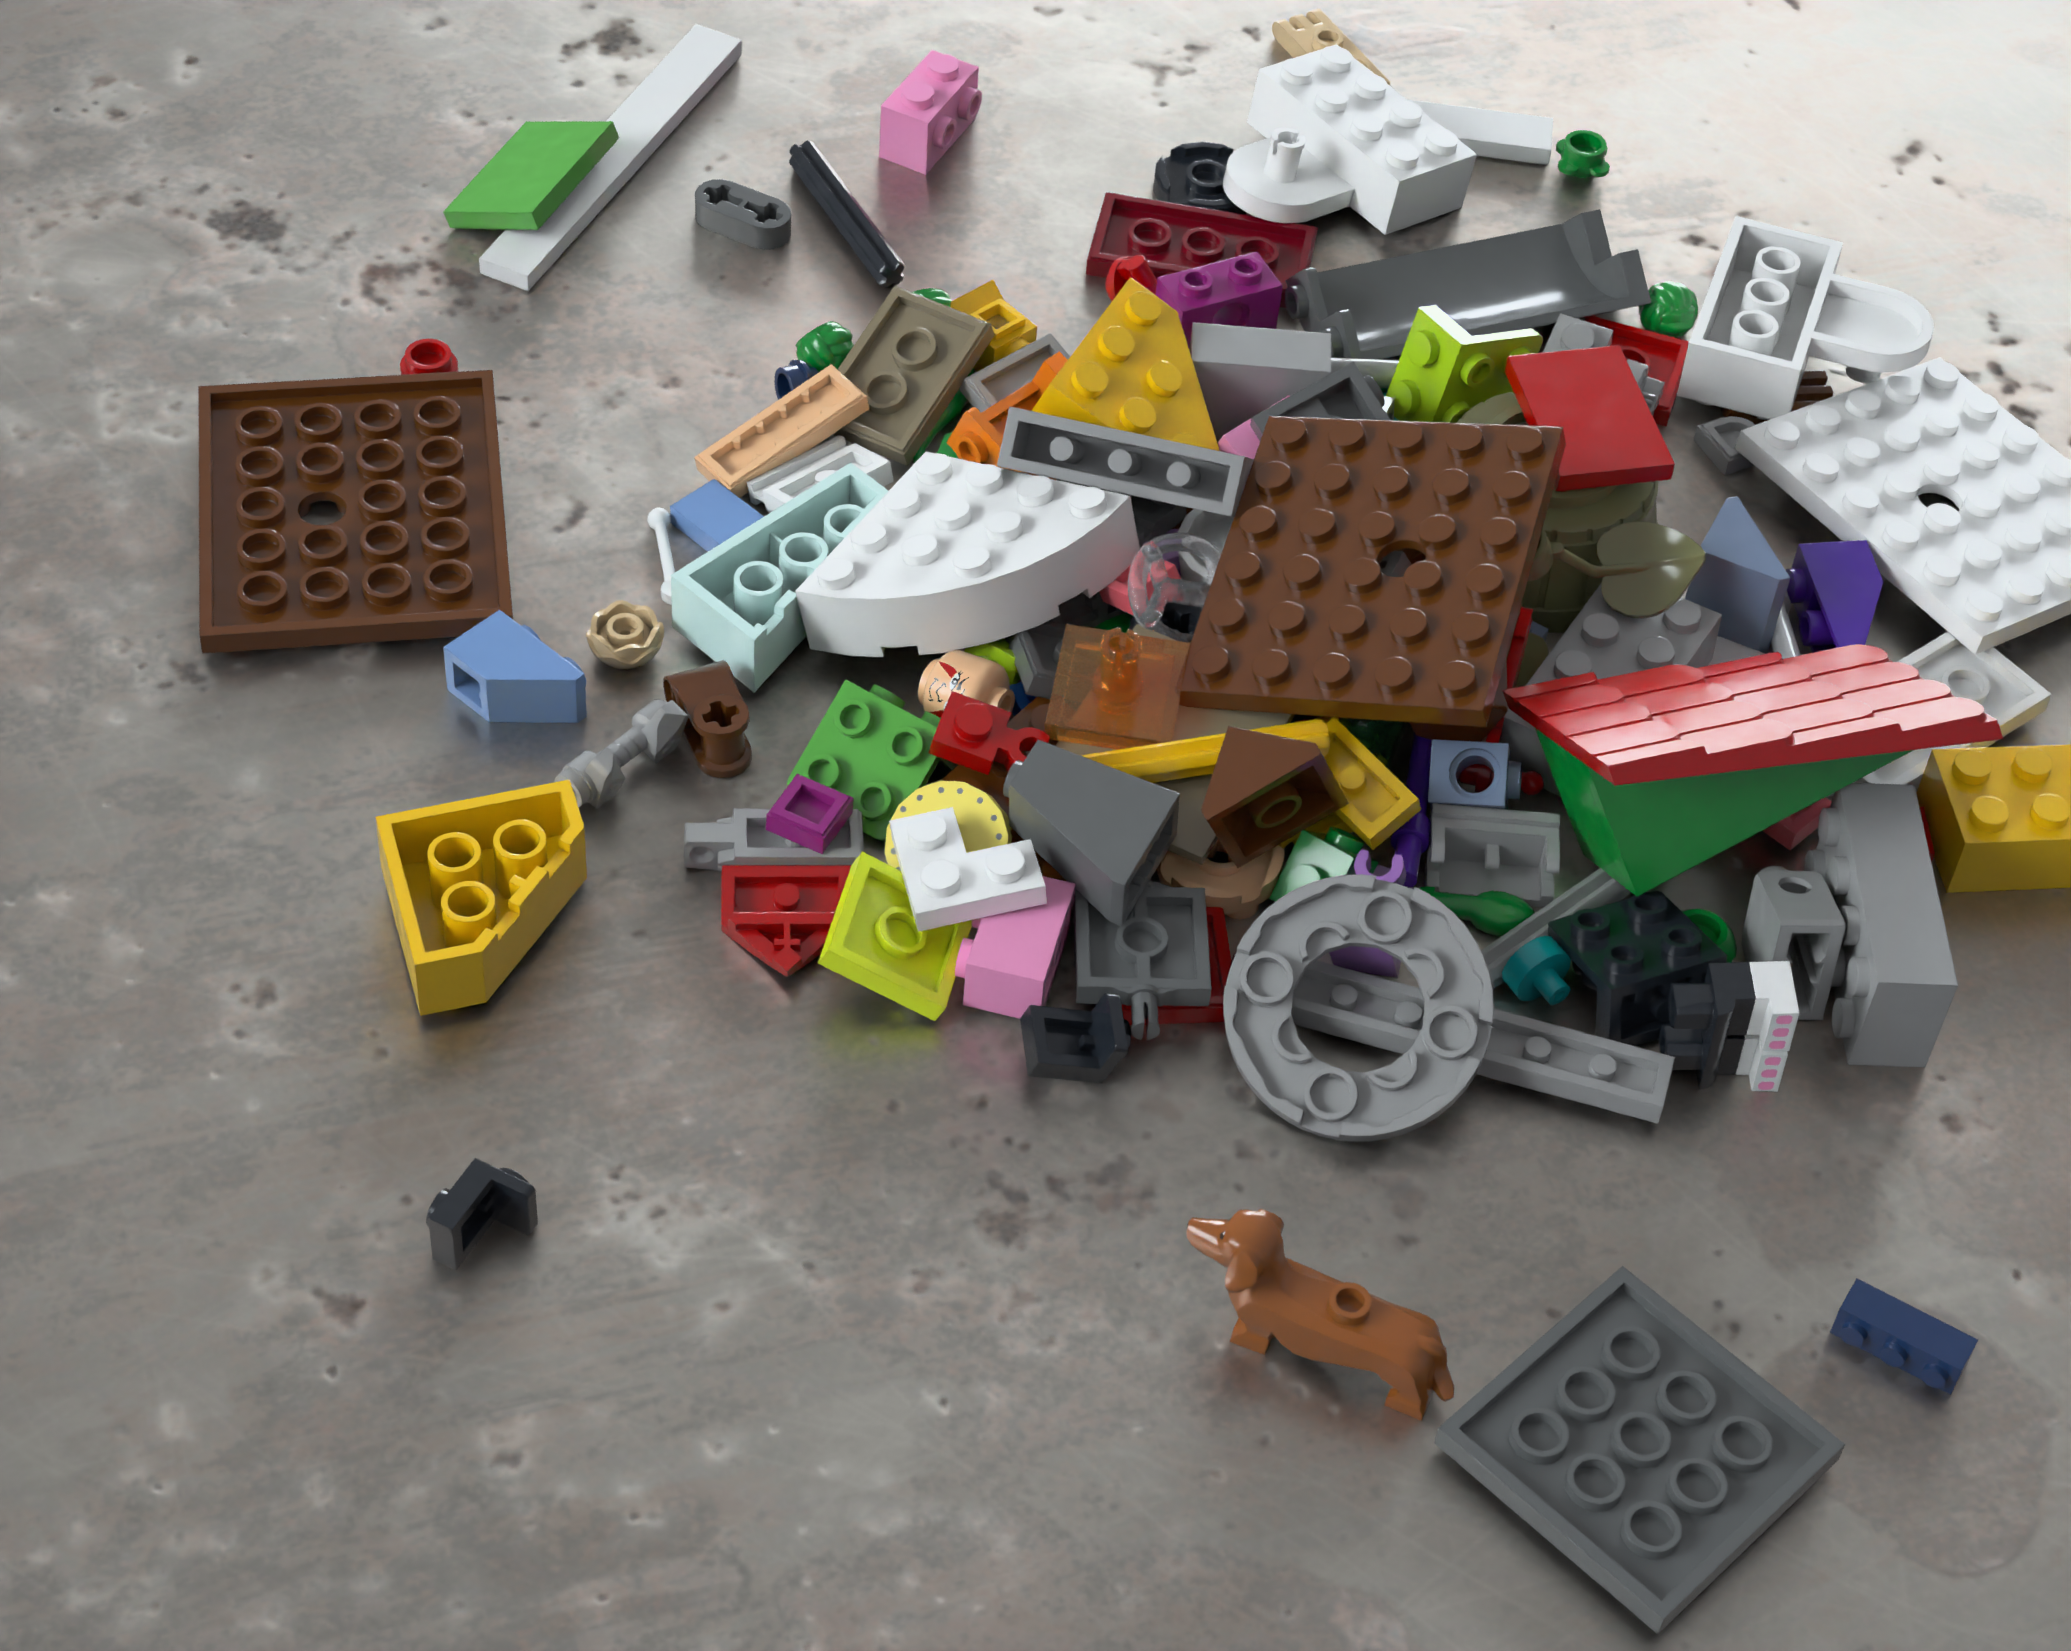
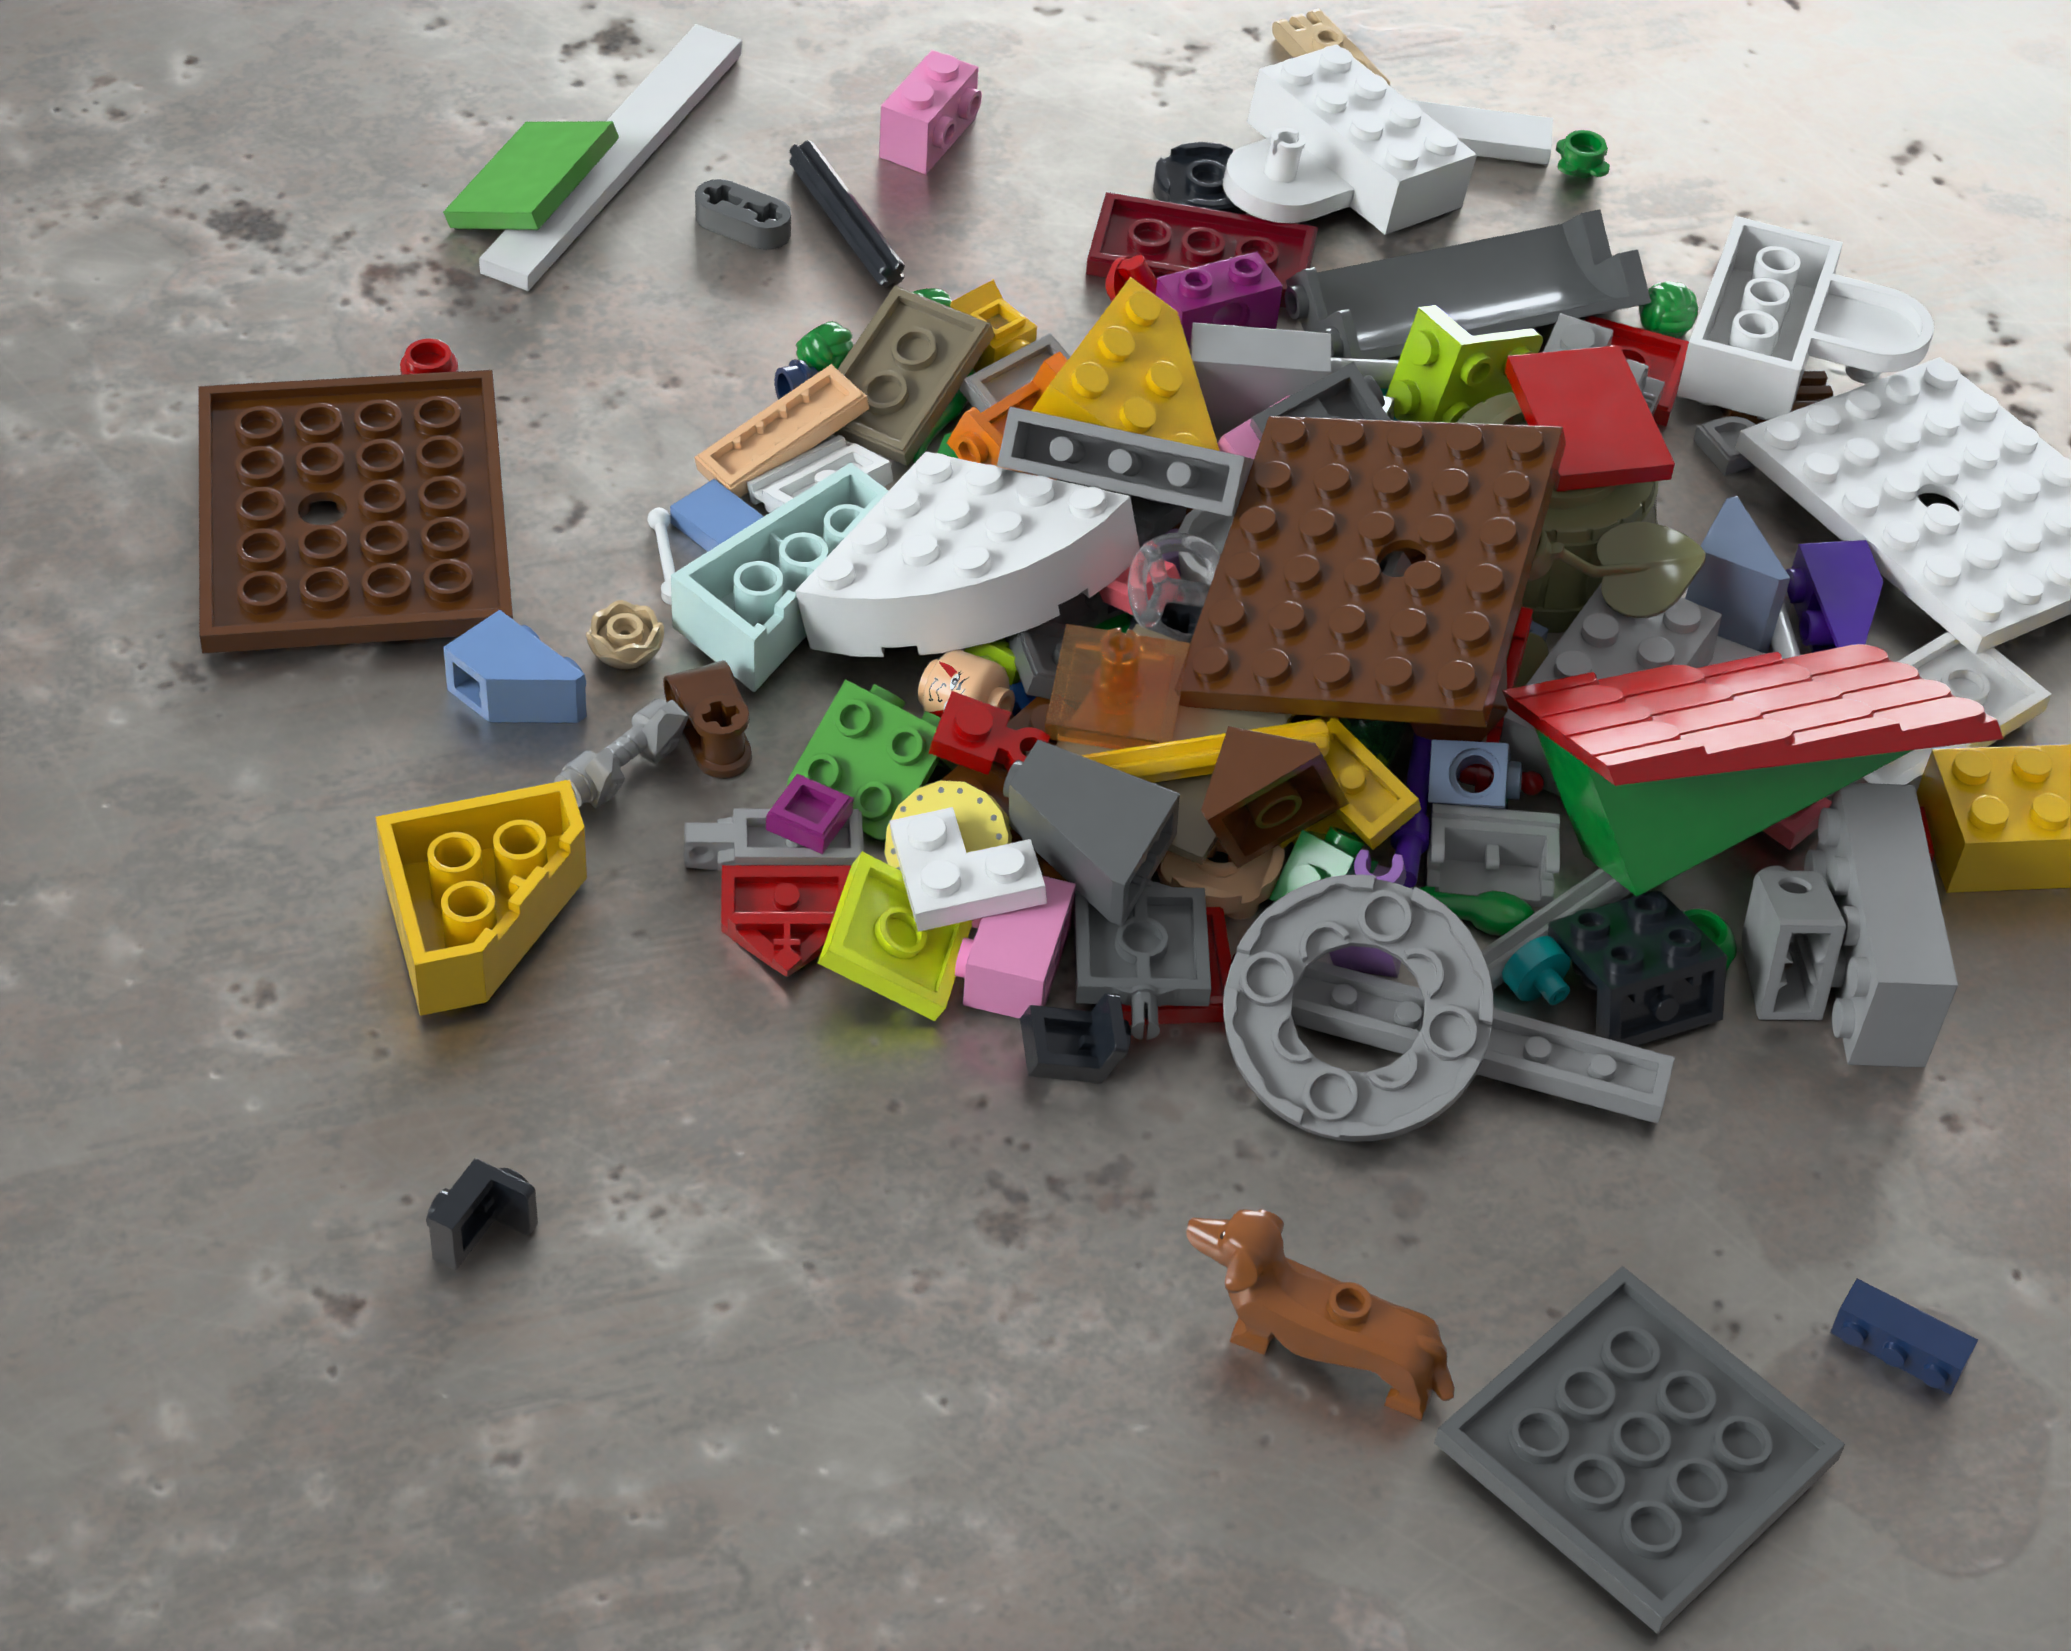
(1733, 1023): black hips -> none

